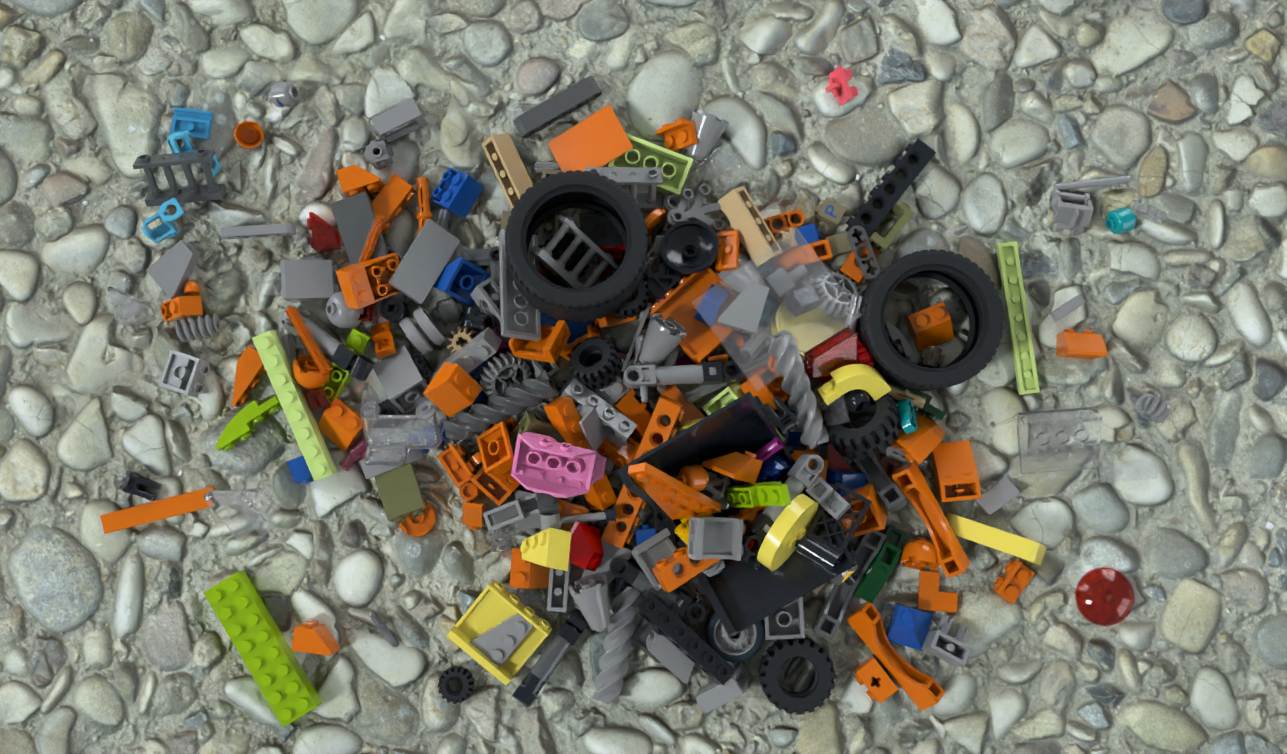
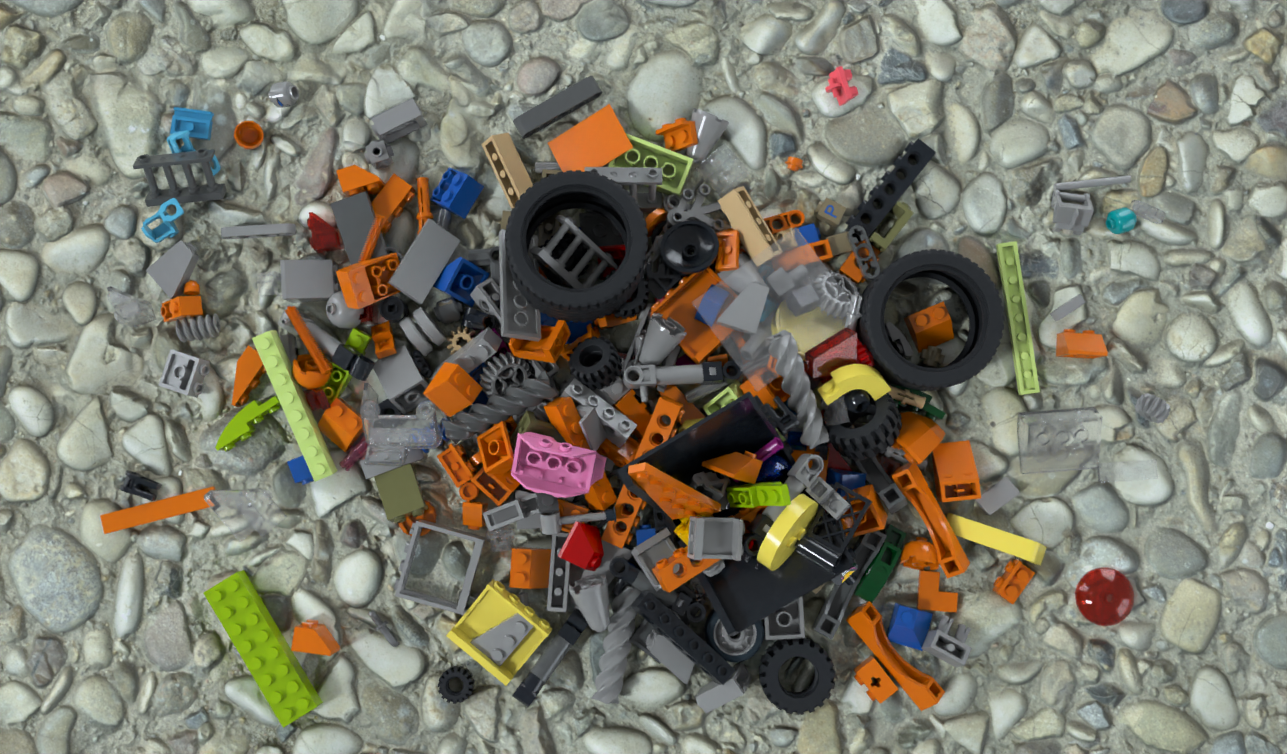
(406, 564): none -> light grey window
(548, 548): light yellow wedge -> none
(694, 476): orange head -> none
(794, 163): none -> orange plate
(907, 415): teal beam -> none

